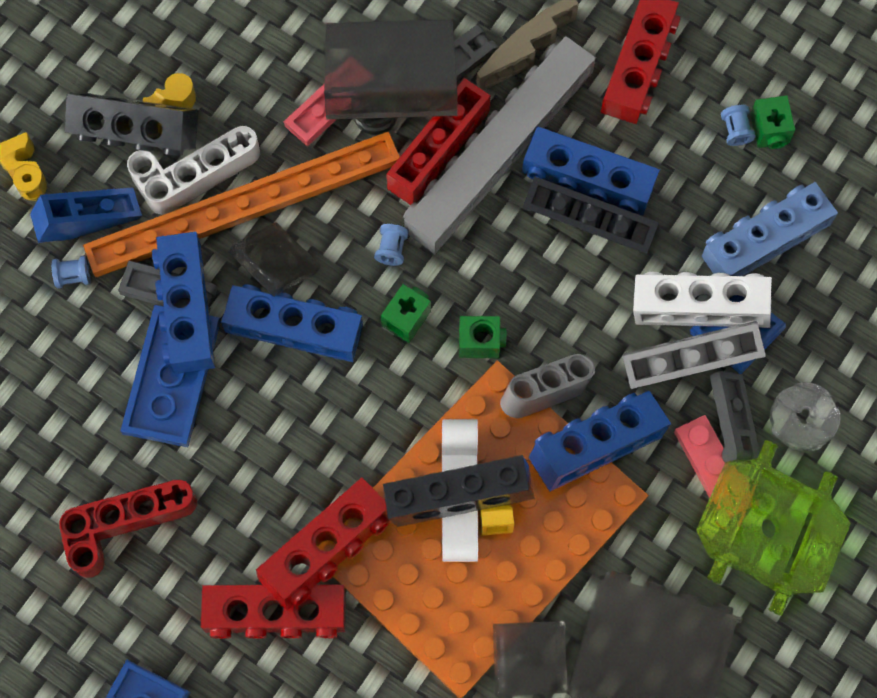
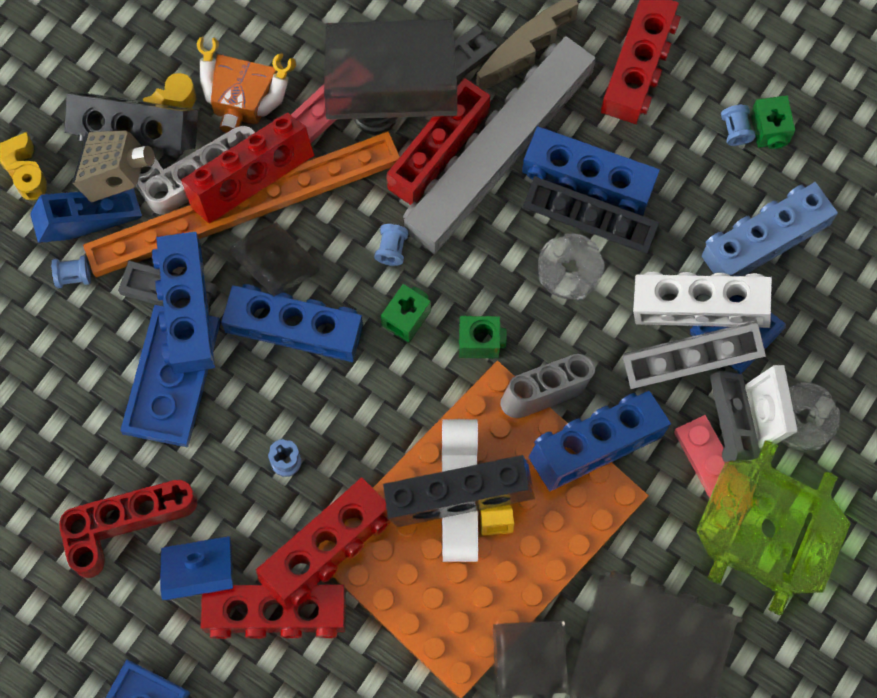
(110, 164): none -> dark tan torso
(196, 568): none -> blue plate
(240, 87): none -> torso
(248, 167): none -> red brick
(279, 466): none -> medium blue bush
(575, 284): none -> clear plate
(771, 406): none -> white plate

